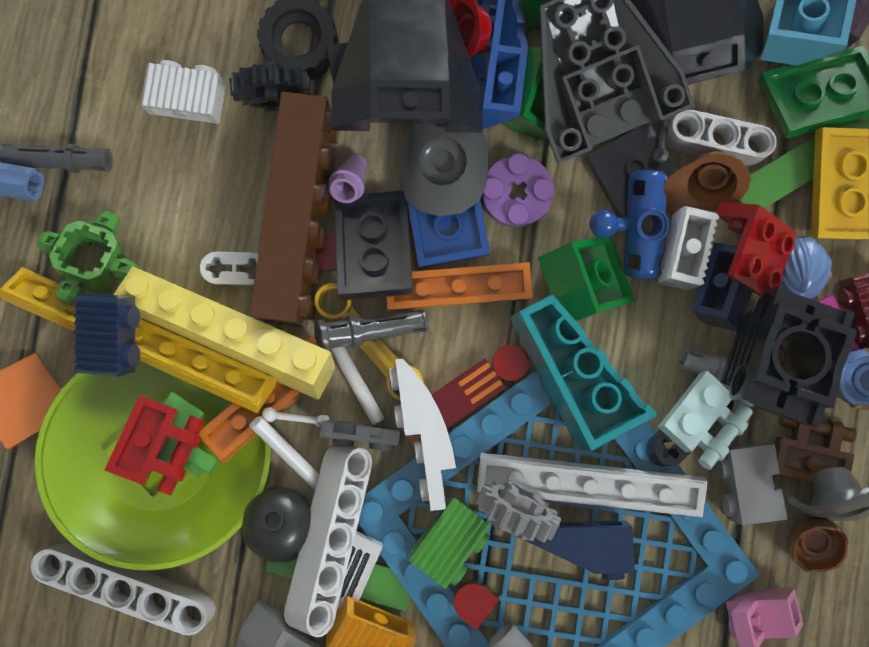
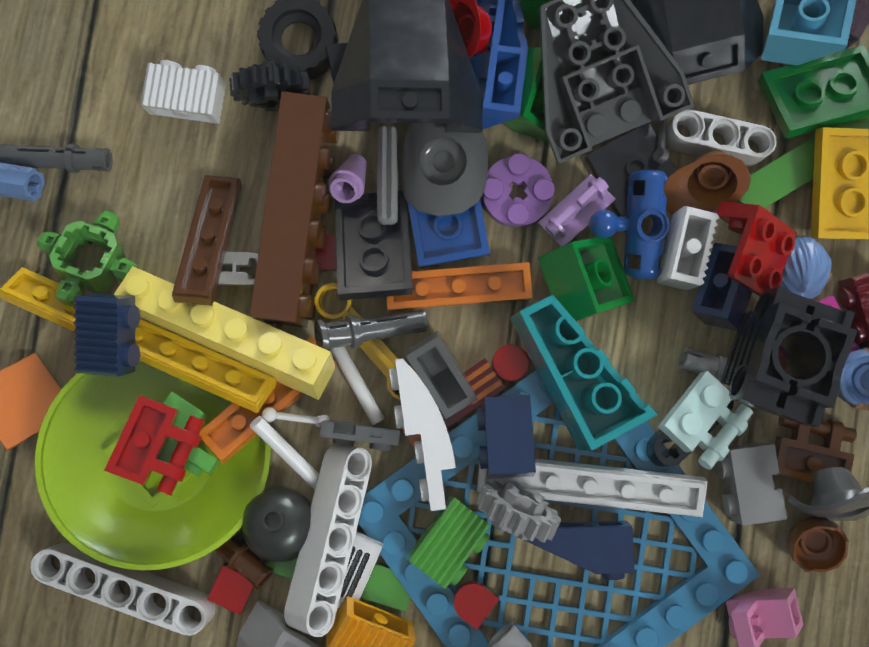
(207, 241): none -> reddish brown tile
(231, 590): none -> red tile
(244, 562): none -> reddish brown axle
(387, 175): none -> light grey axle
(441, 374): none -> dark grey slope
(508, 437): none -> dark blue brick
(576, 209): none -> lavender hinge

